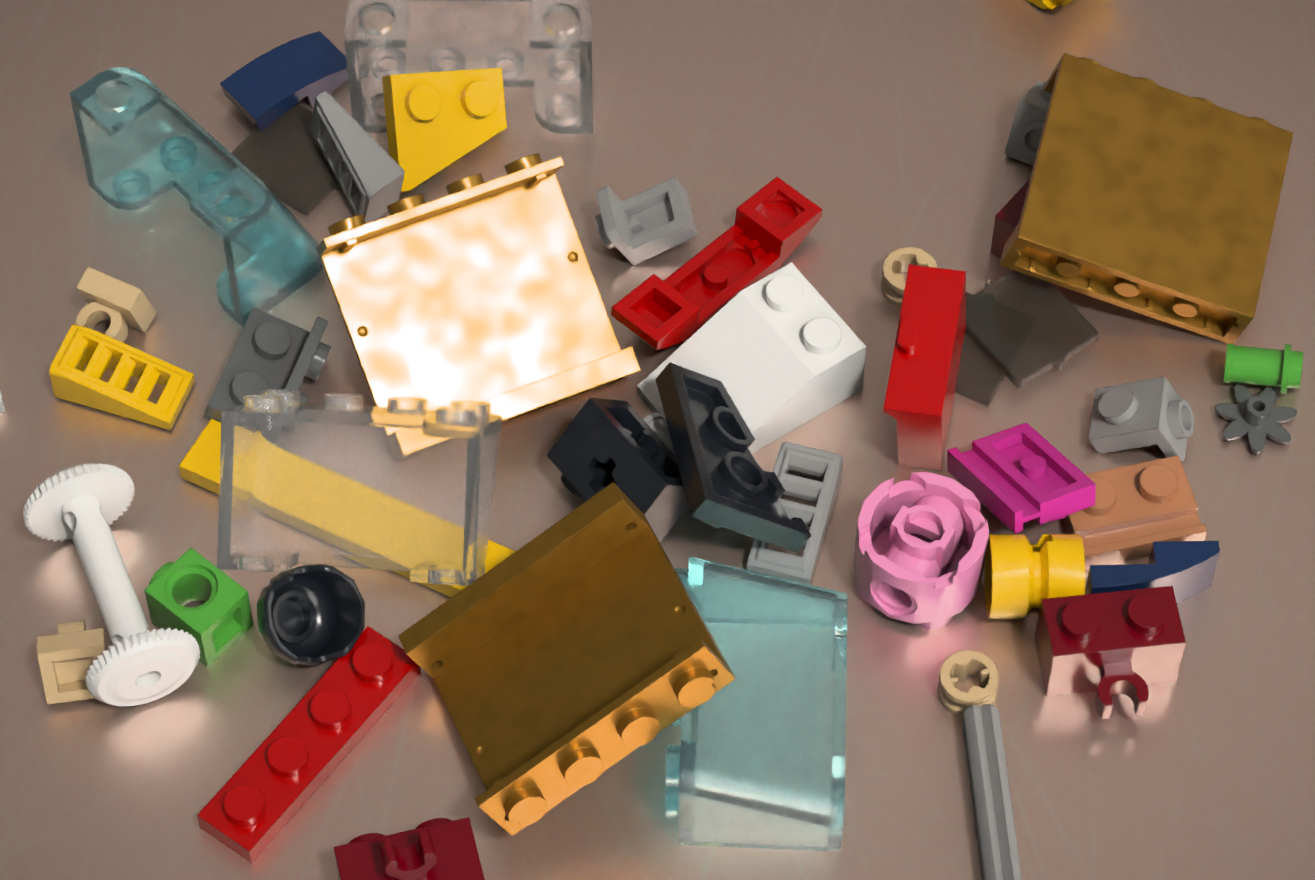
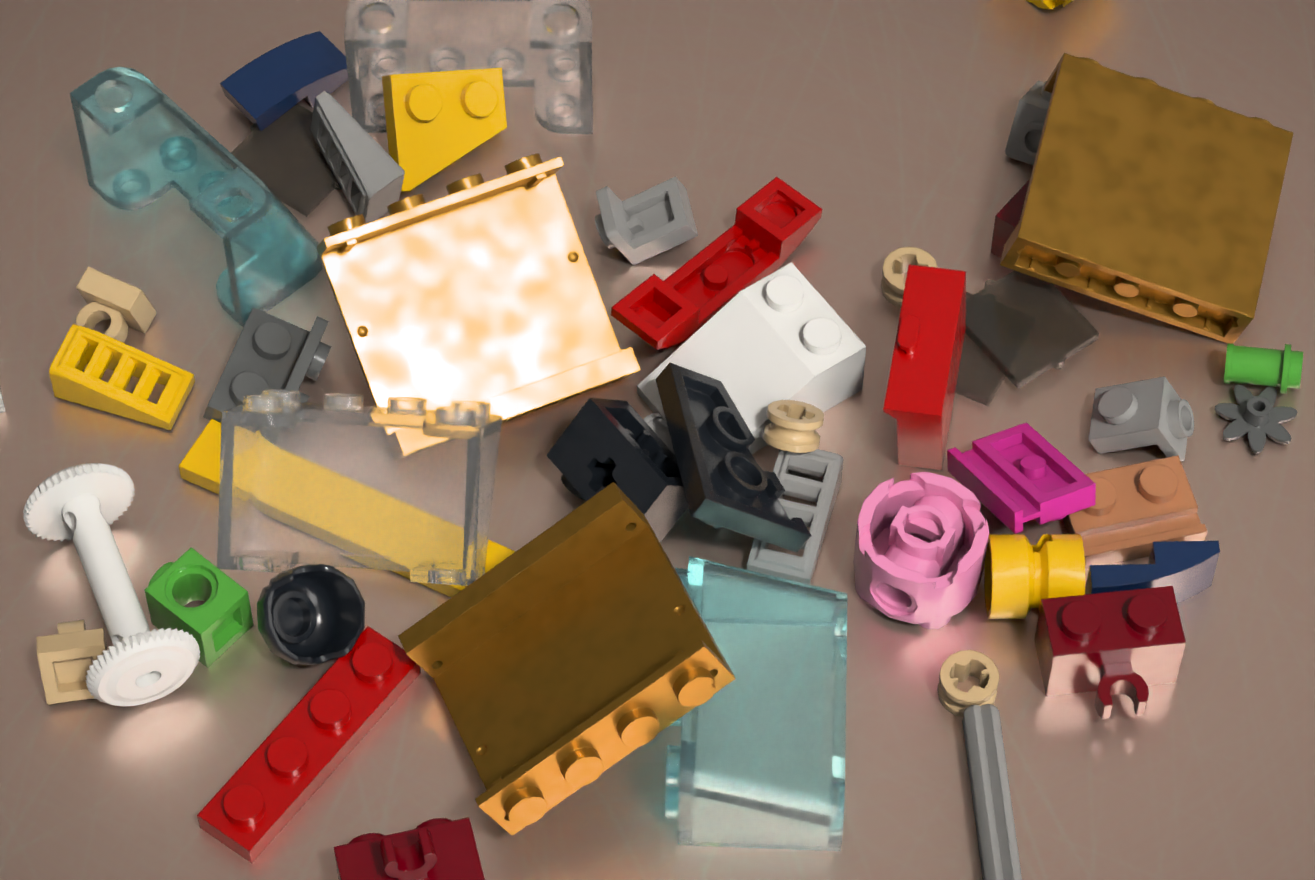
(793, 426): none -> tan bush

